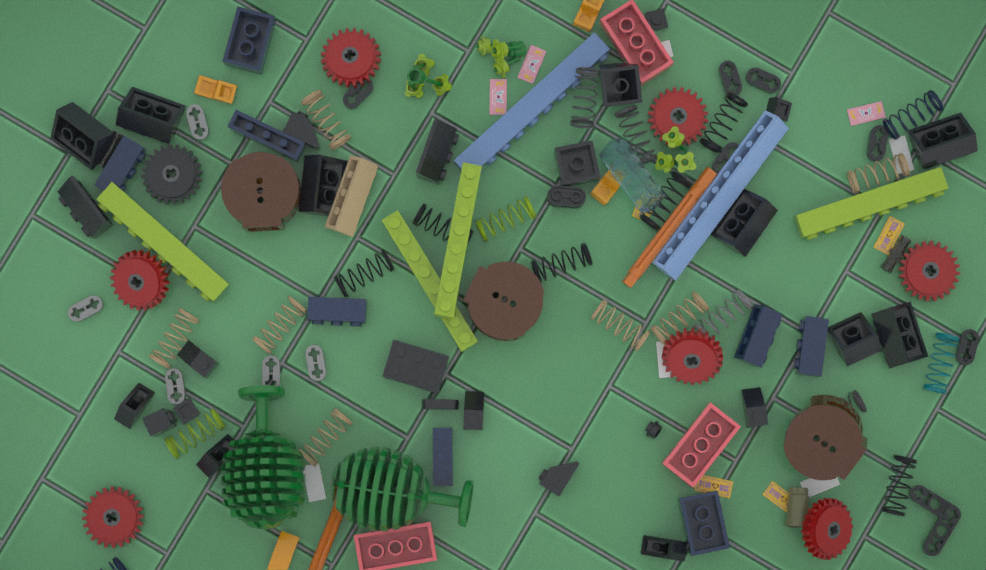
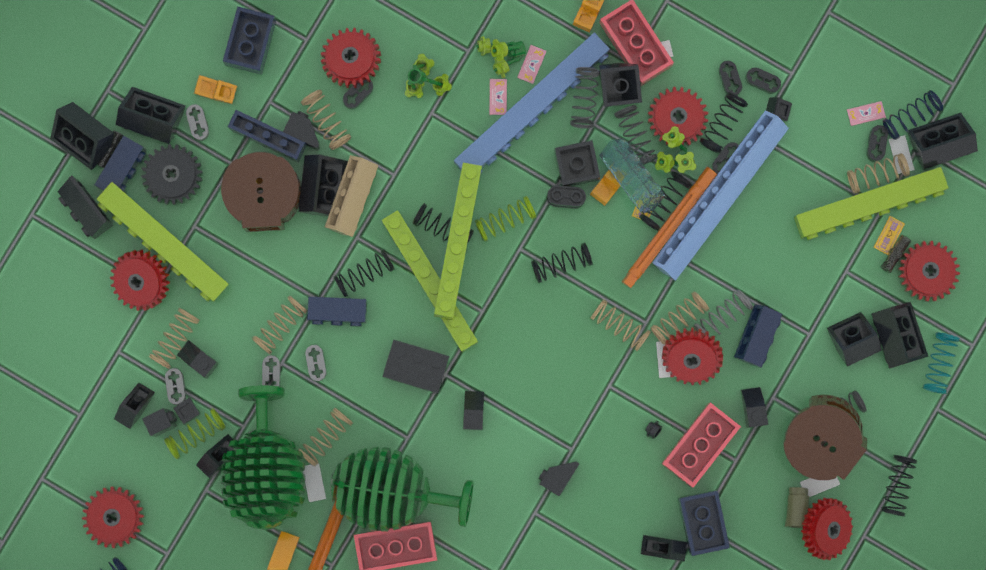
(83, 305): light grey beam -> none
(437, 152): black slope -> none
(441, 404): black beam -> none
(442, 456): dark blue brick -> none
(495, 316): reddish brown piece -> none
(657, 19): black plate -> none
(710, 483): yellow sticker -> none
(744, 222): black slope -> none
(777, 495): yellow sticker -> none
(811, 346): dark blue brick -> none
(941, 512): black beam -> none
(962, 346): black beam -> none

